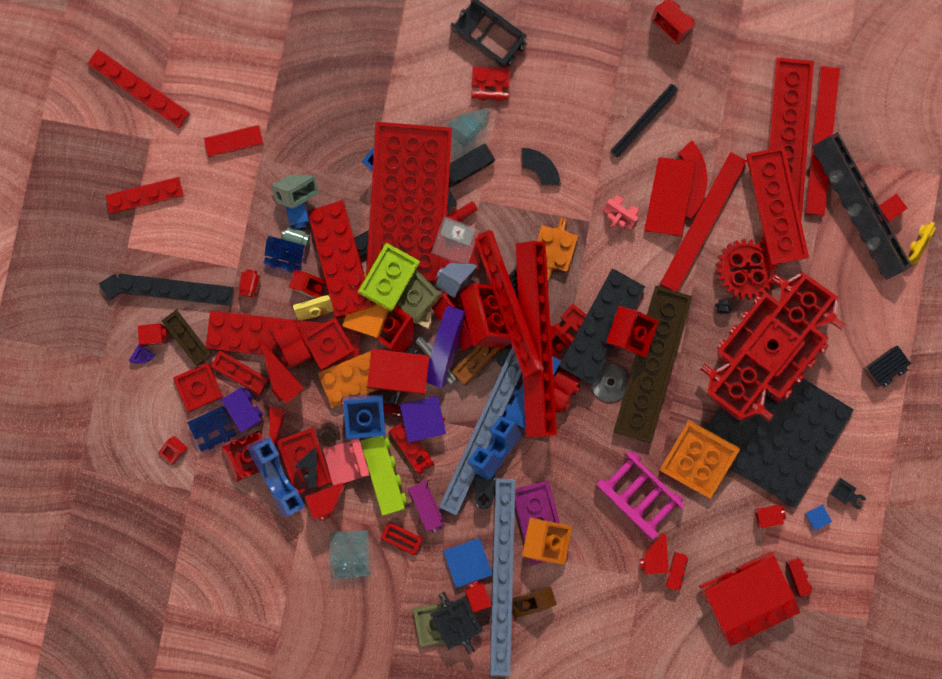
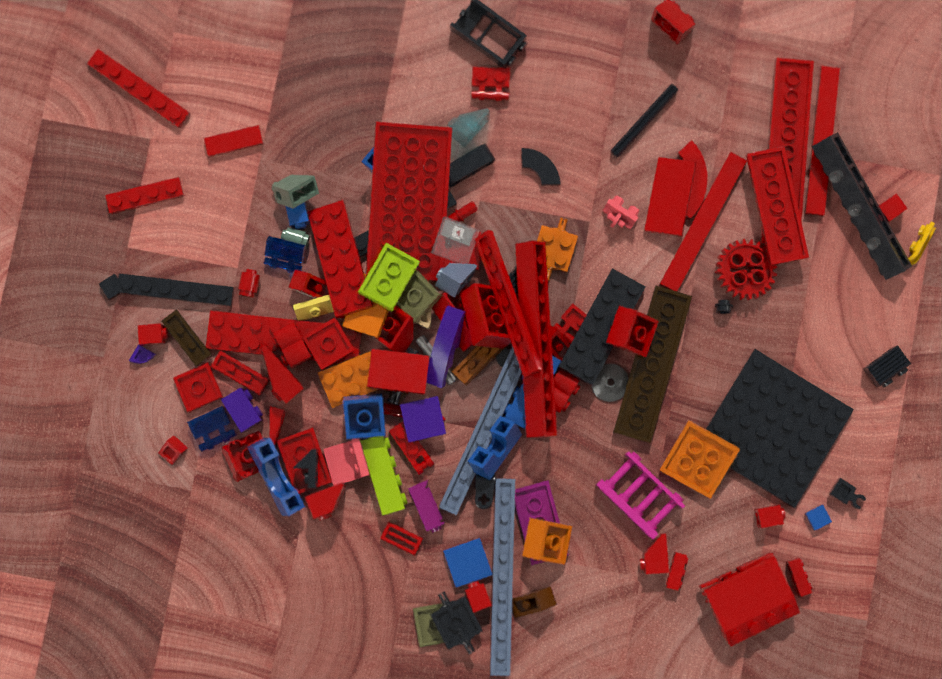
(328, 434): clear smoke gear -> none
(349, 554): clear light blue bracket -> none
(755, 369): red piece -> none

